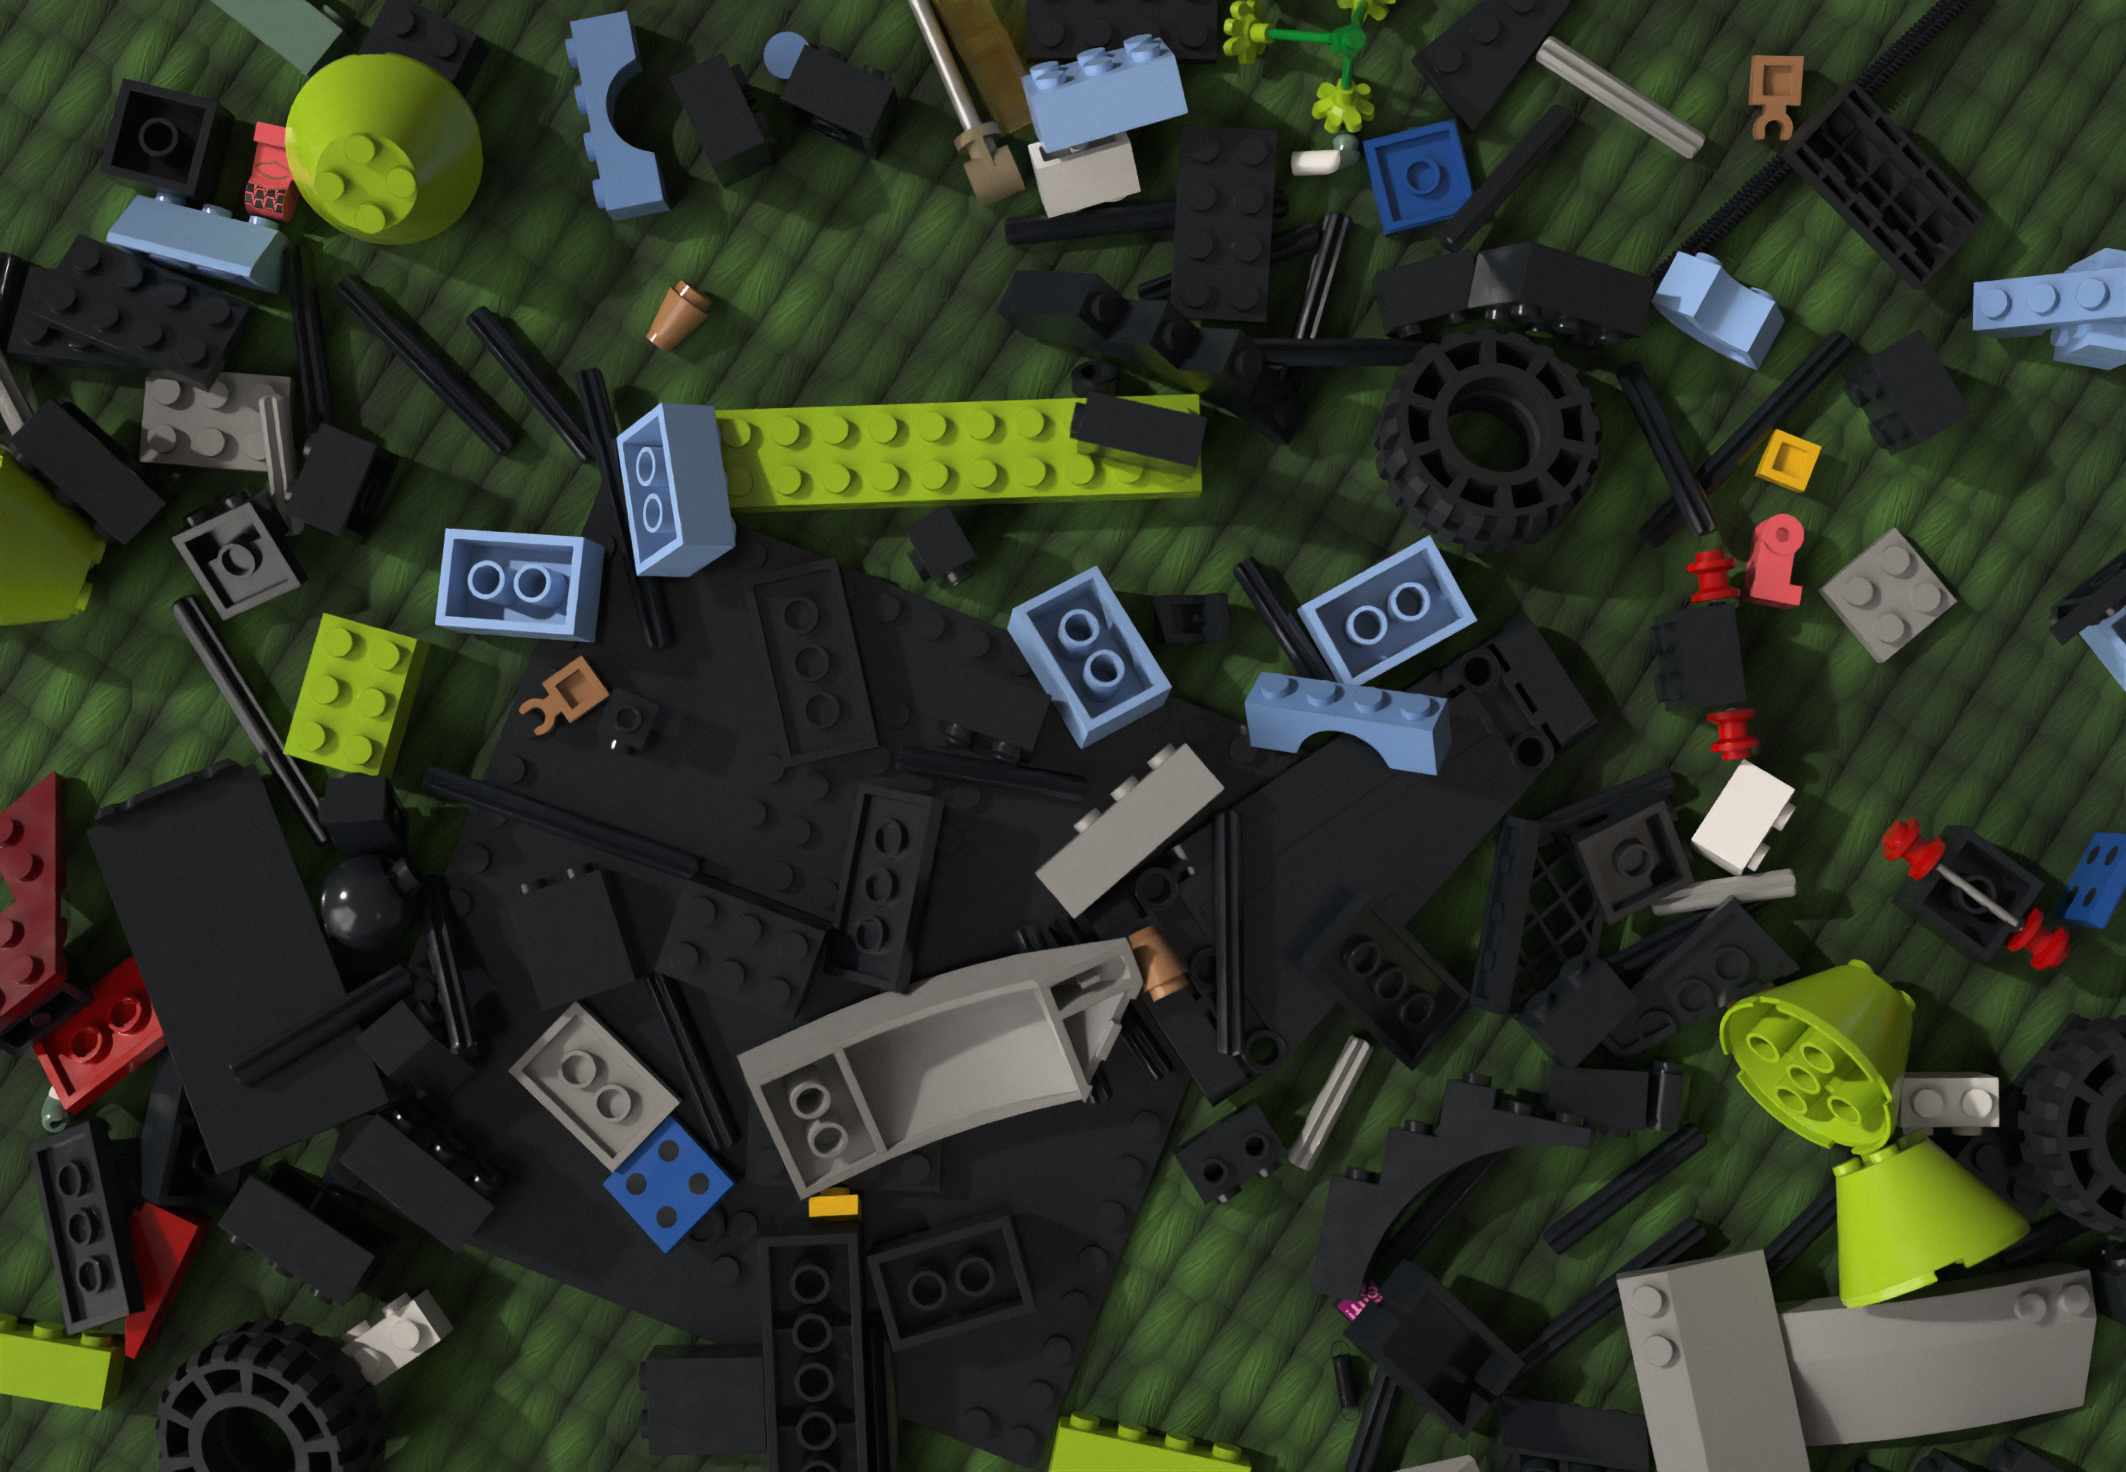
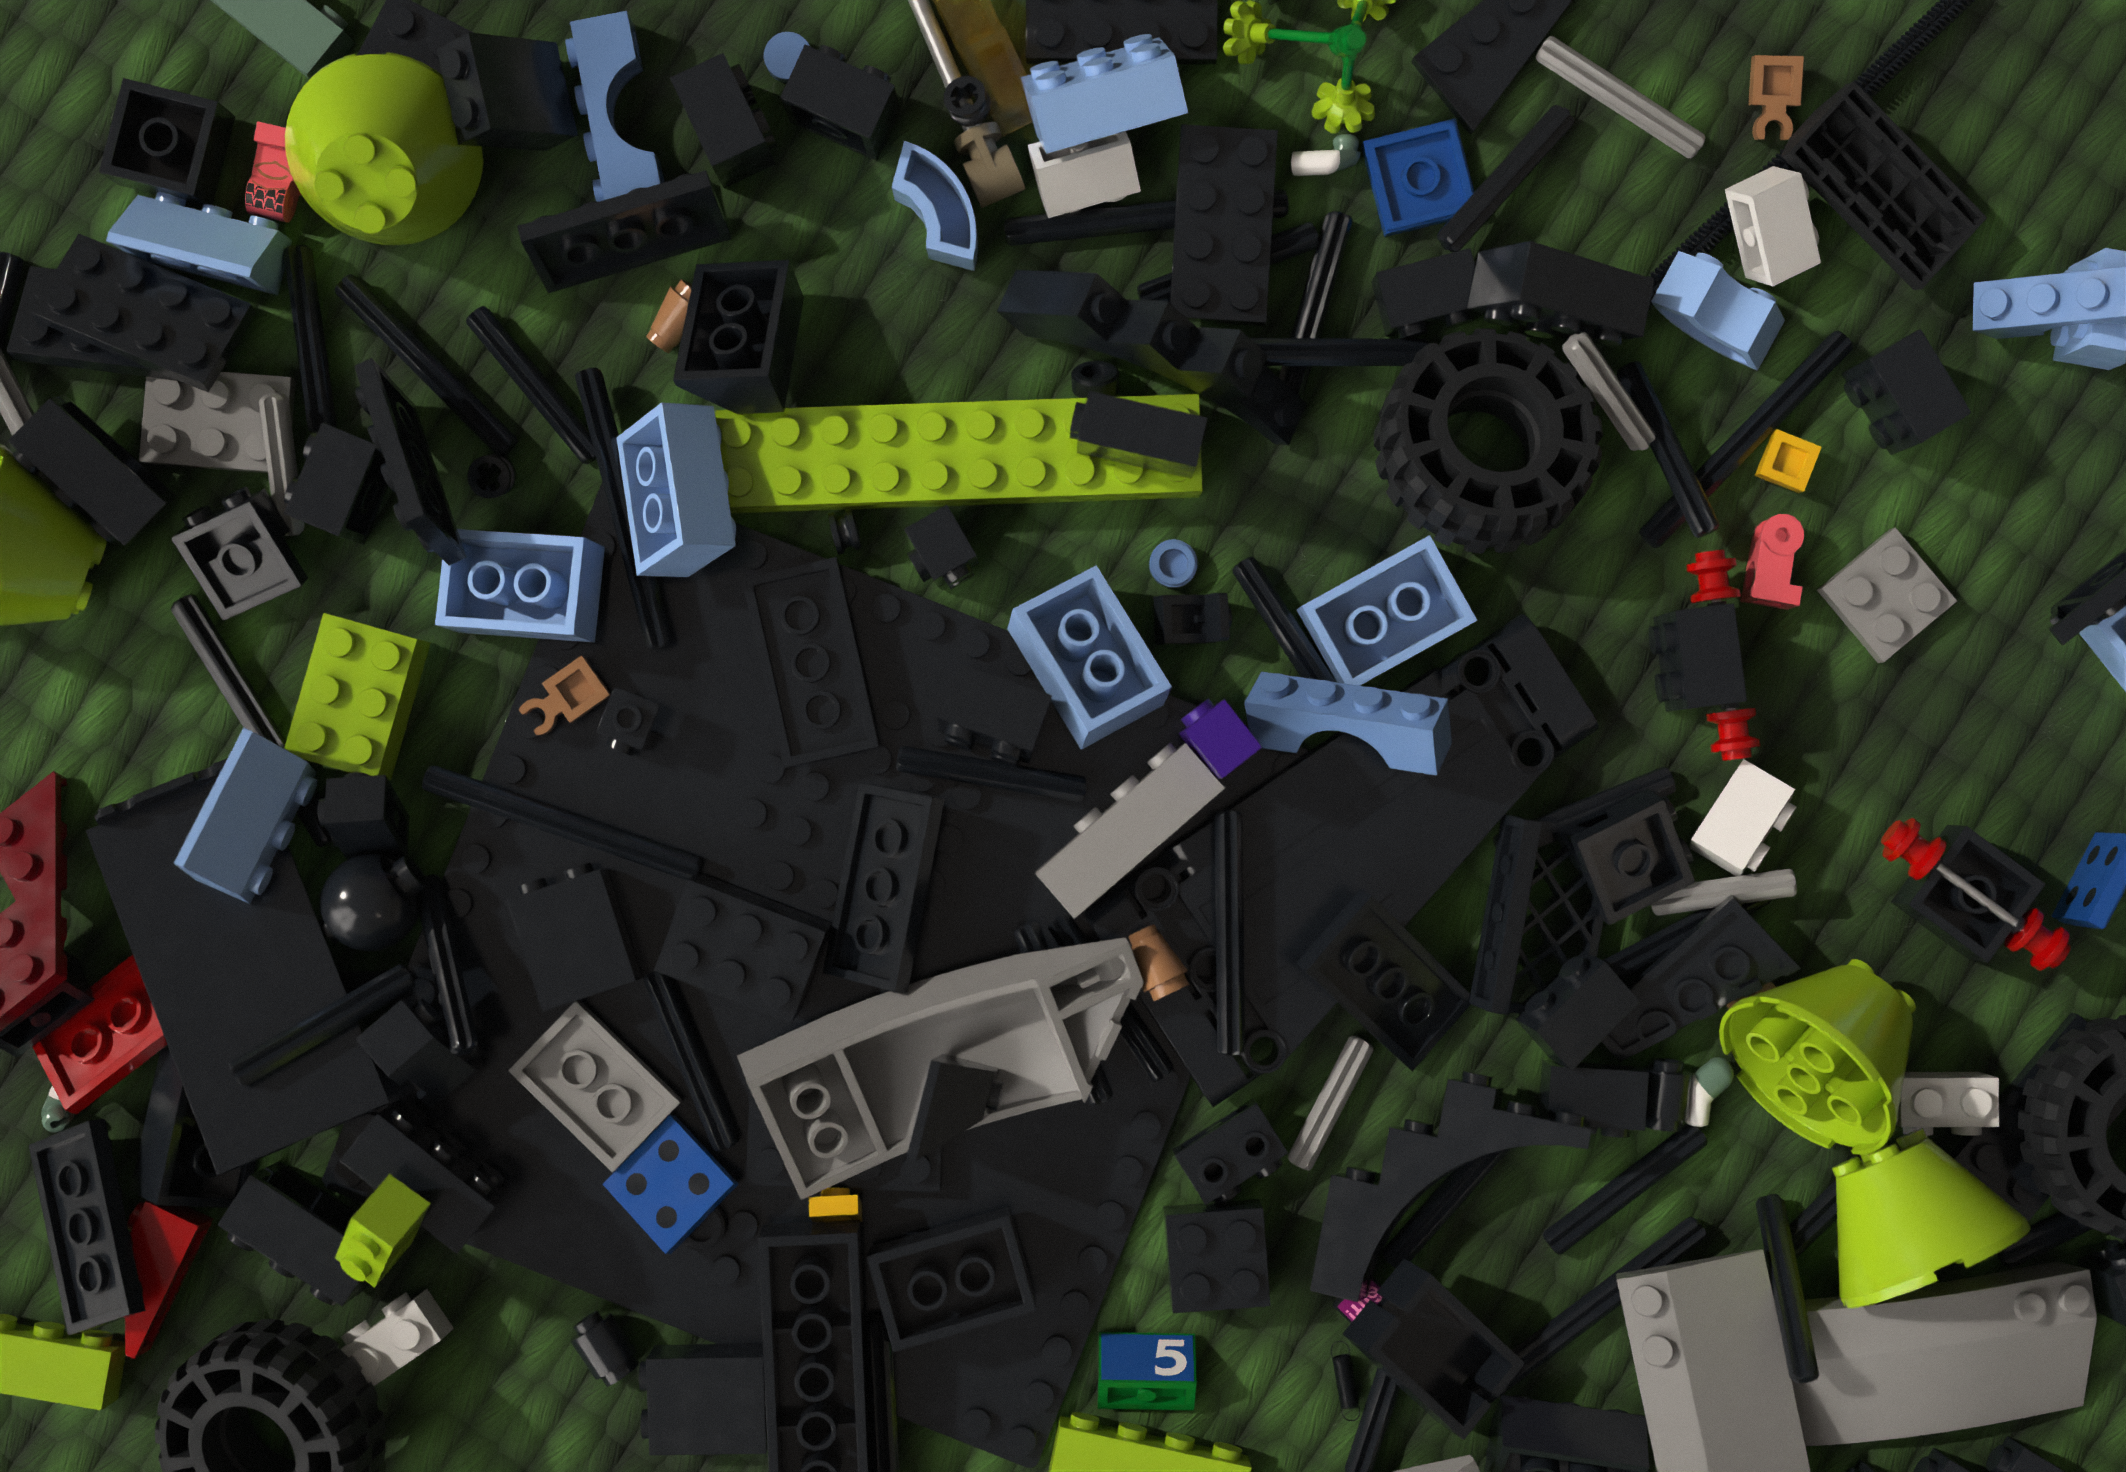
(247, 817): none -> light blue slope
(381, 1231): none -> lime brick
(408, 463): none -> black plate
(477, 473): none -> black bush
(506, 92): none -> black brick
(604, 1347): none -> black brick
(625, 231): none -> black plate
(741, 335): none -> black slope
(844, 531): none -> black bush
(941, 203): none -> light blue brick
(952, 1101): none -> black slope
(967, 114): none -> black bush
(1147, 1371): none -> panel
(1173, 563): none -> medium blue tile
(1216, 1256): none -> black brick
(1218, 737): none -> dark purple brick
(1608, 391): none -> light grey axle
(1706, 1085): none -> arm
(1773, 225): none -> white brick
(1787, 1289): none -> black axle

